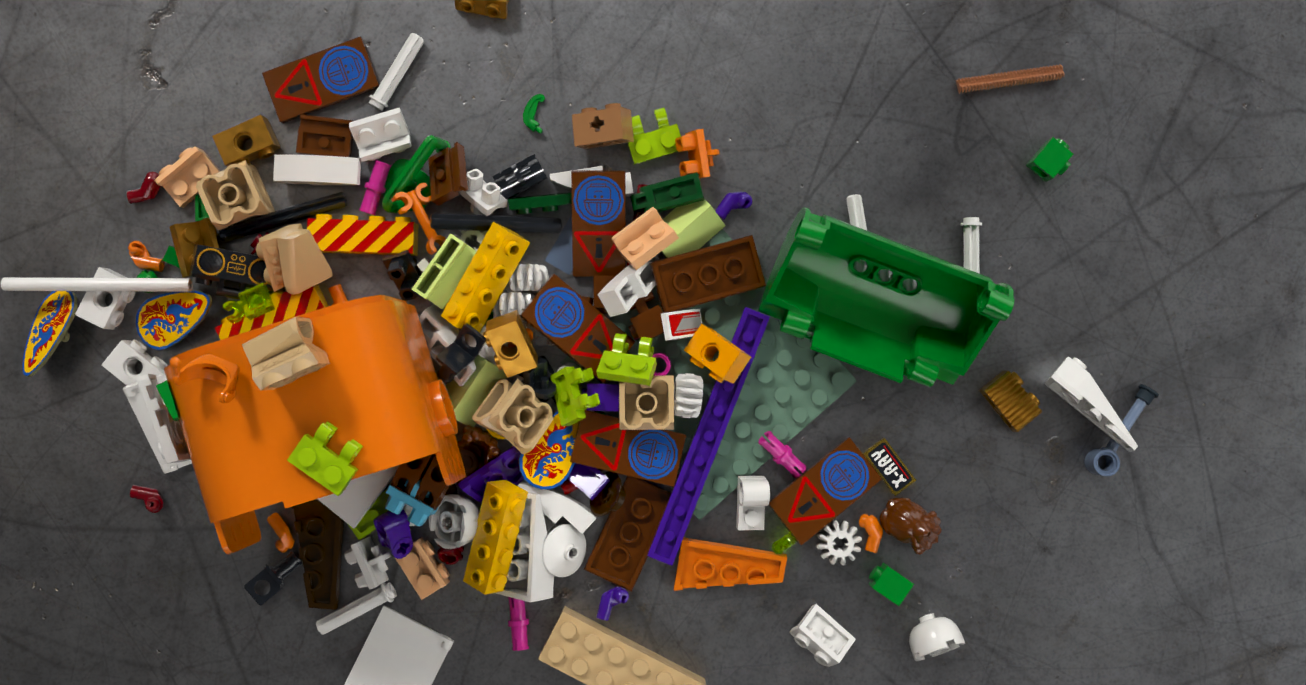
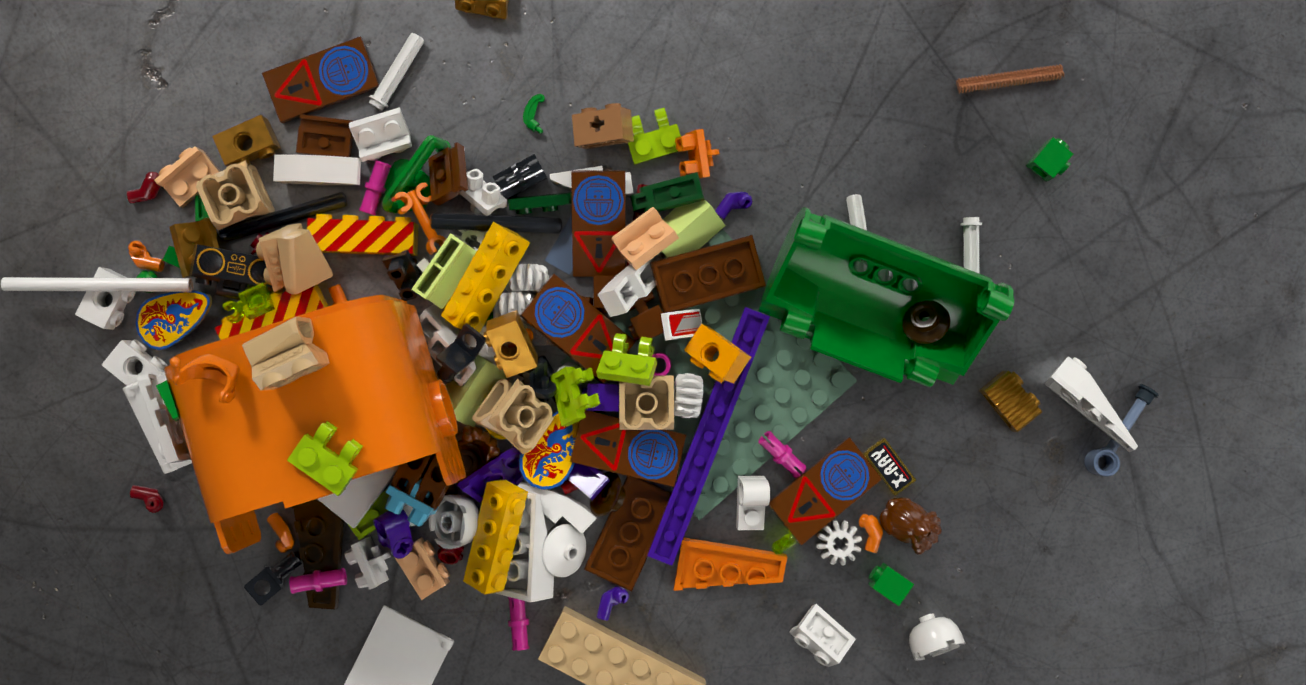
(48, 329): shield -> none
(318, 580): none -> dark pink pin
(356, 608): white axle -> none
(926, 331): none -> dark brown piece

